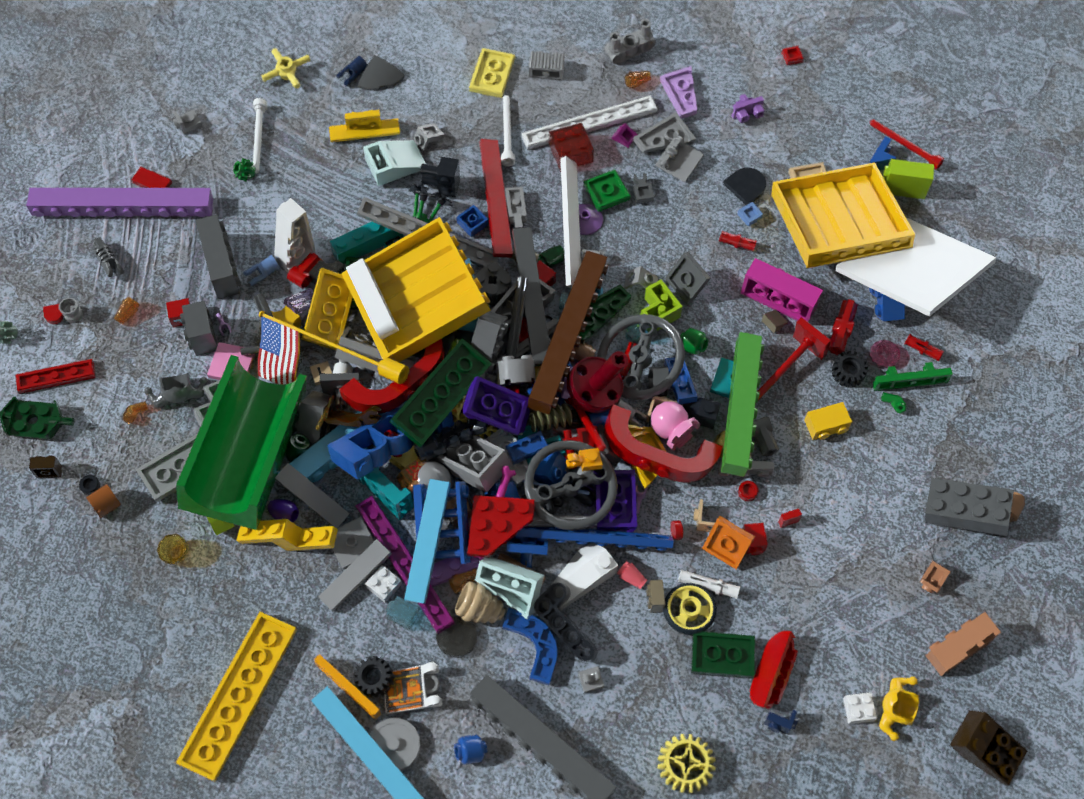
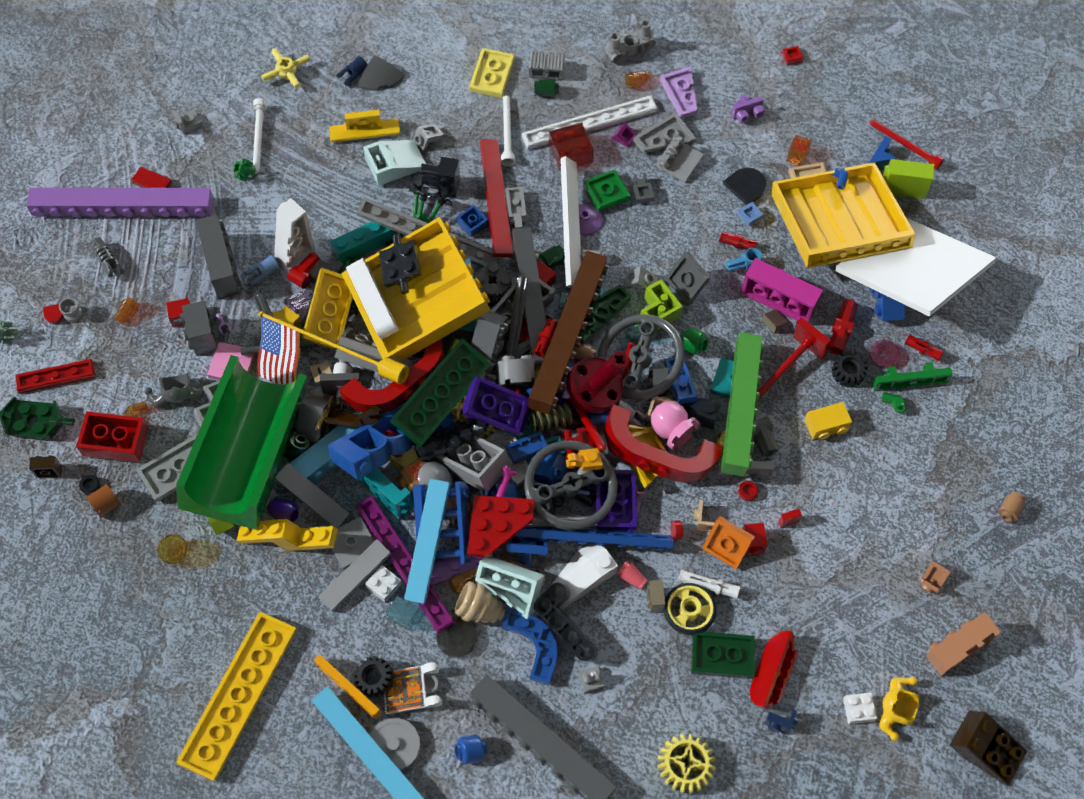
(112, 436): none -> red brick
(400, 264): none -> black plate
(545, 338): none -> red pin
(546, 87): none -> dark green brick
(744, 260): none -> dark azure axle
(798, 150): none -> clear orange brick
(842, 176): none -> blue arm
(969, 506): dark grey brick -> none

